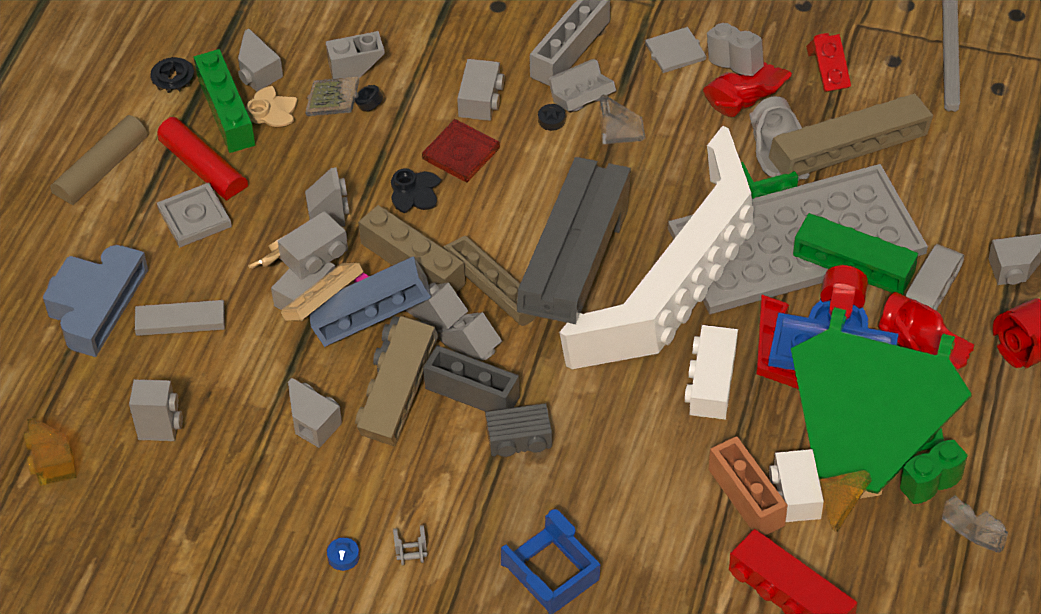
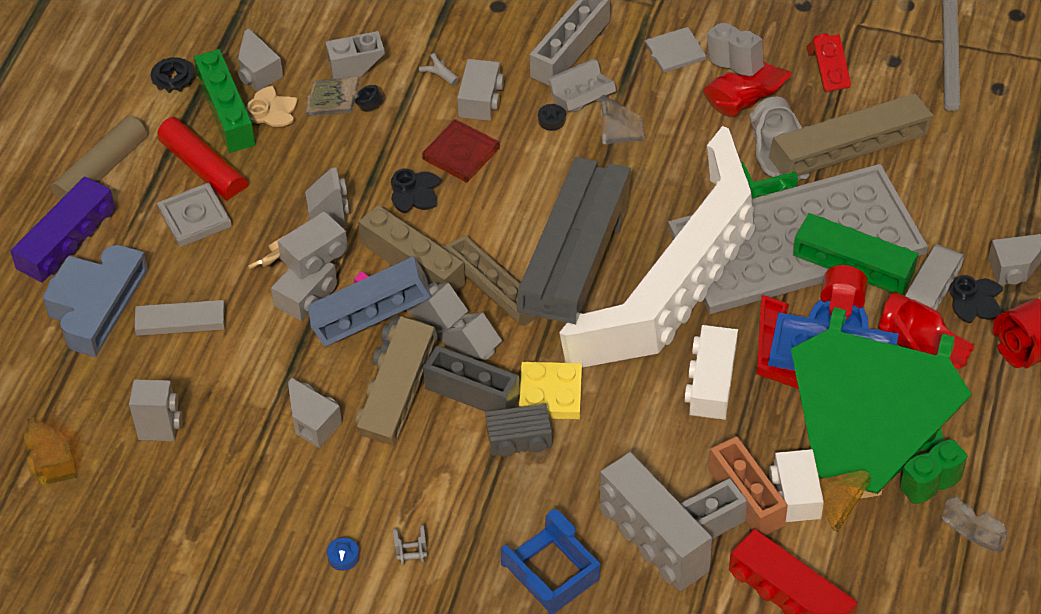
(63, 229): none -> dark purple brick
(321, 291): tan tile -> none
(440, 69): none -> light grey bar
(552, 384): none -> light yellow plate
(655, 522): none -> light grey brick
(718, 508): none -> light grey brick
(977, 300): none -> black plate

